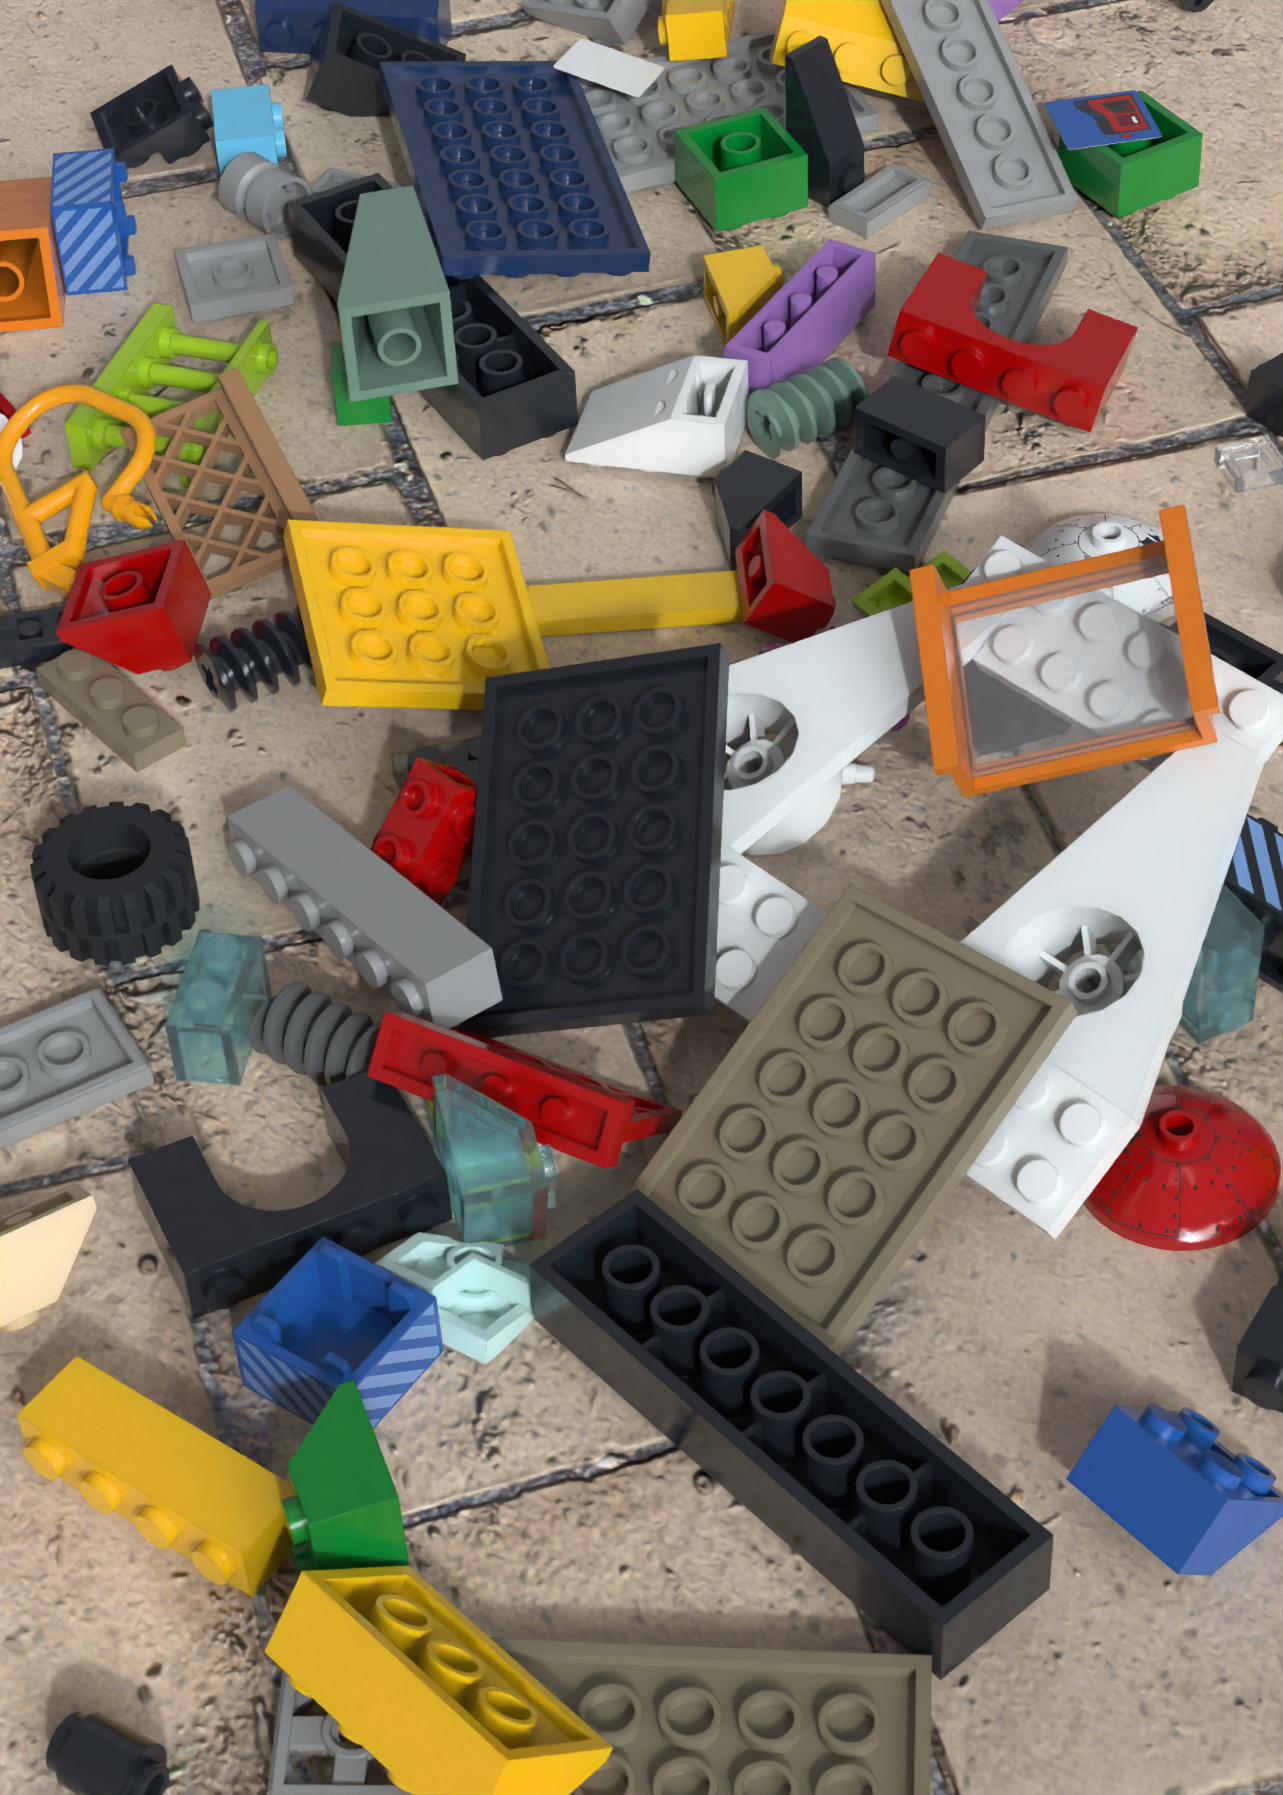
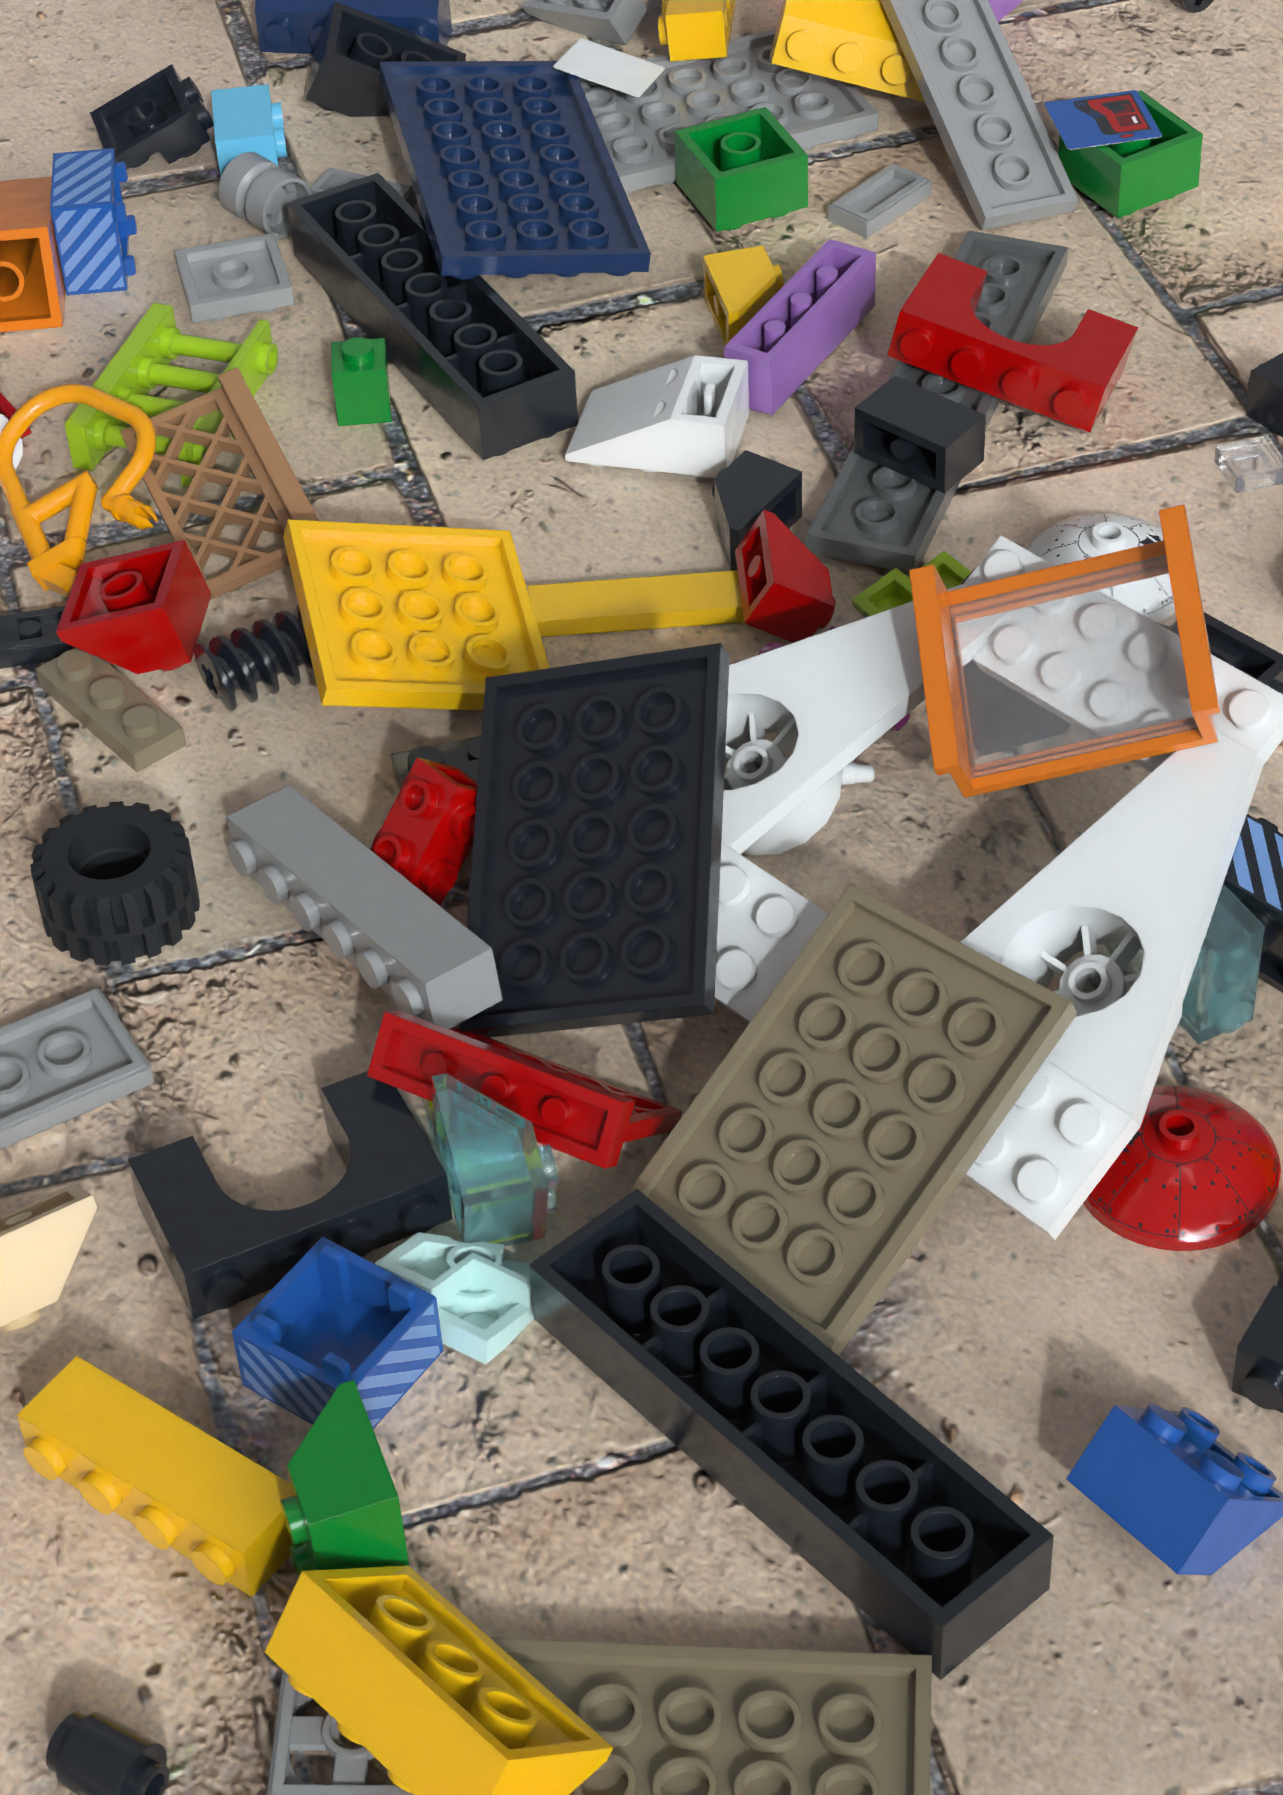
(215, 1008): clear light blue brick -> none
(313, 1034): dark grey piece -> none
(394, 301): sand green slope -> none
(805, 406): sand green piece -> none
(823, 122): black slope -> none

